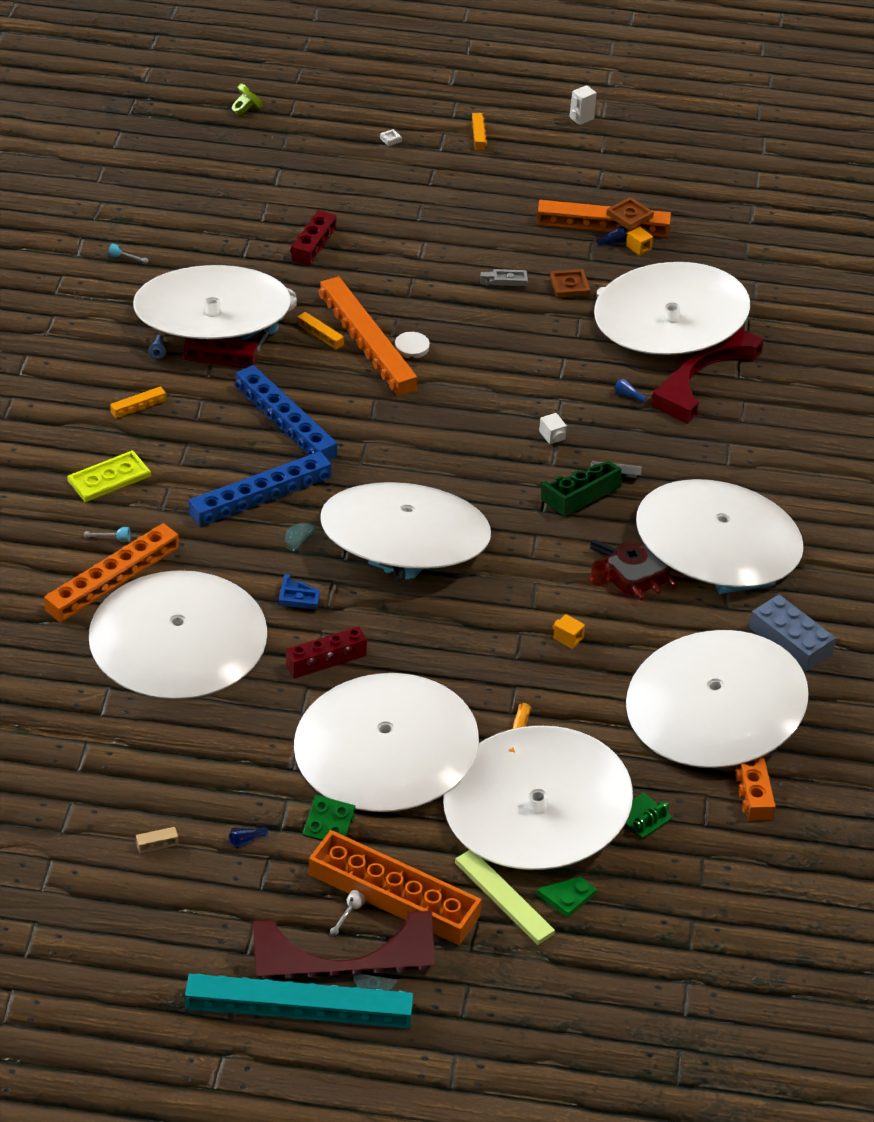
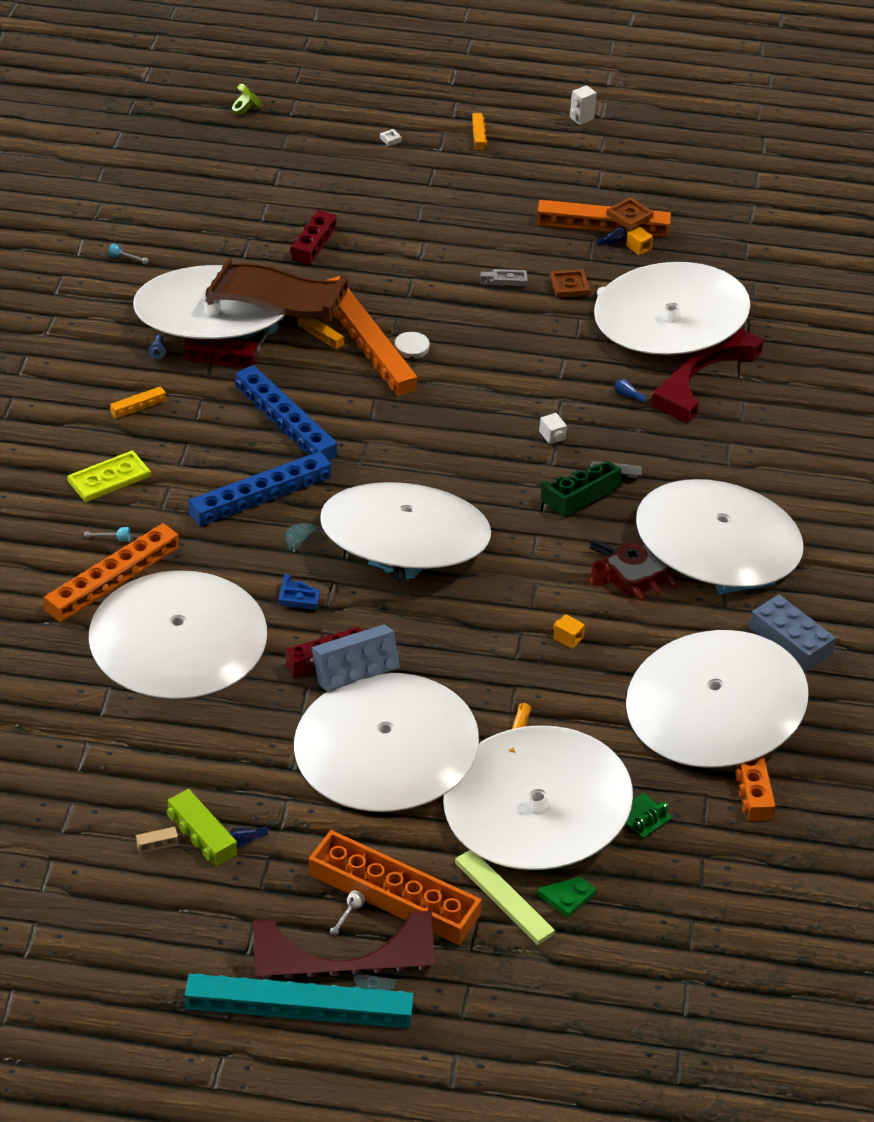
(201, 827): none -> lime brick
(278, 290): none -> reddish brown panel
(328, 815): green hinge -> none
(355, 657): none -> sand blue brick

